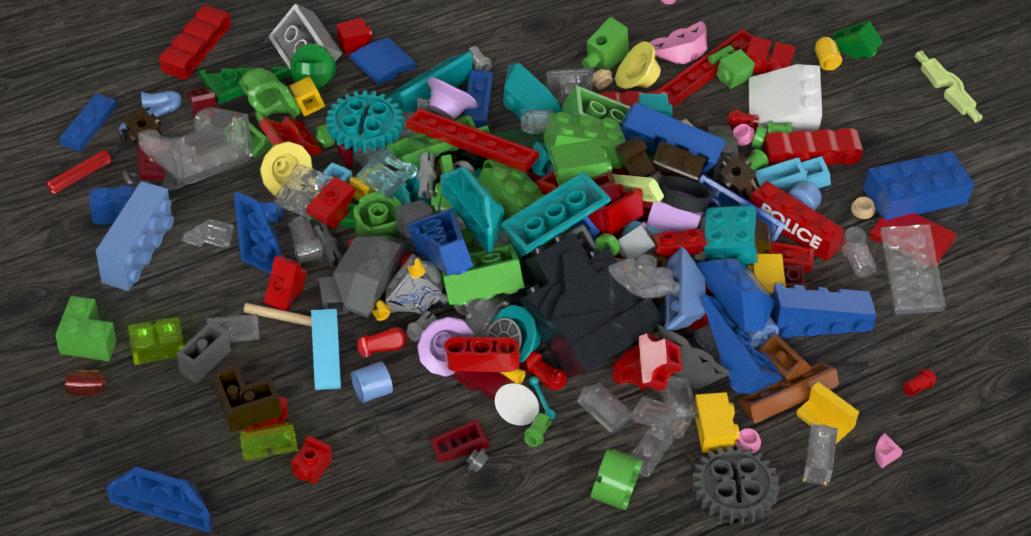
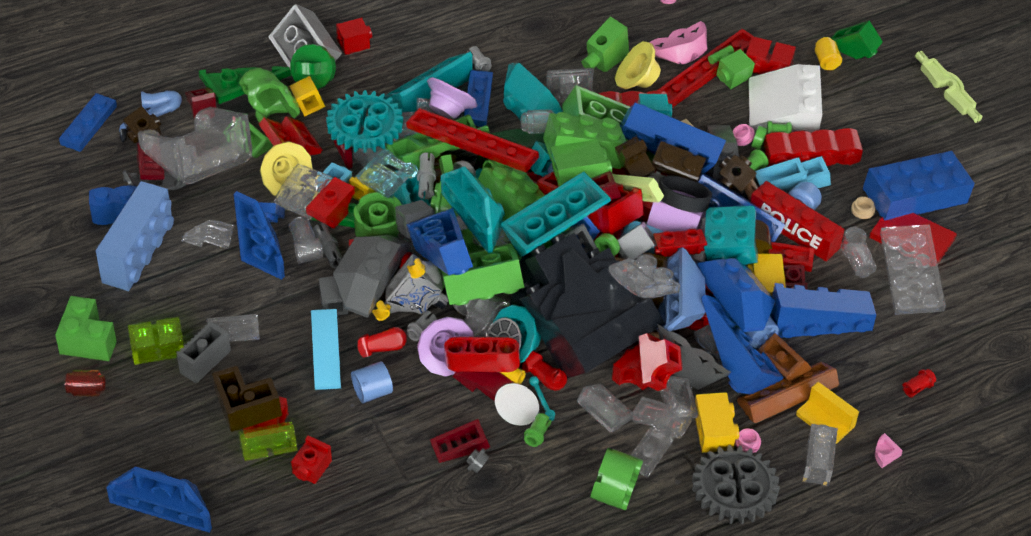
(78, 172): red axle -> none
(195, 42): red brick -> none
(278, 314): tan piece -> none
(284, 283): red brick -> none
(323, 136): bright green tile -> none
(382, 60): blue slope -> none
(602, 79): tan plate -> none
(737, 118): red pin -> none

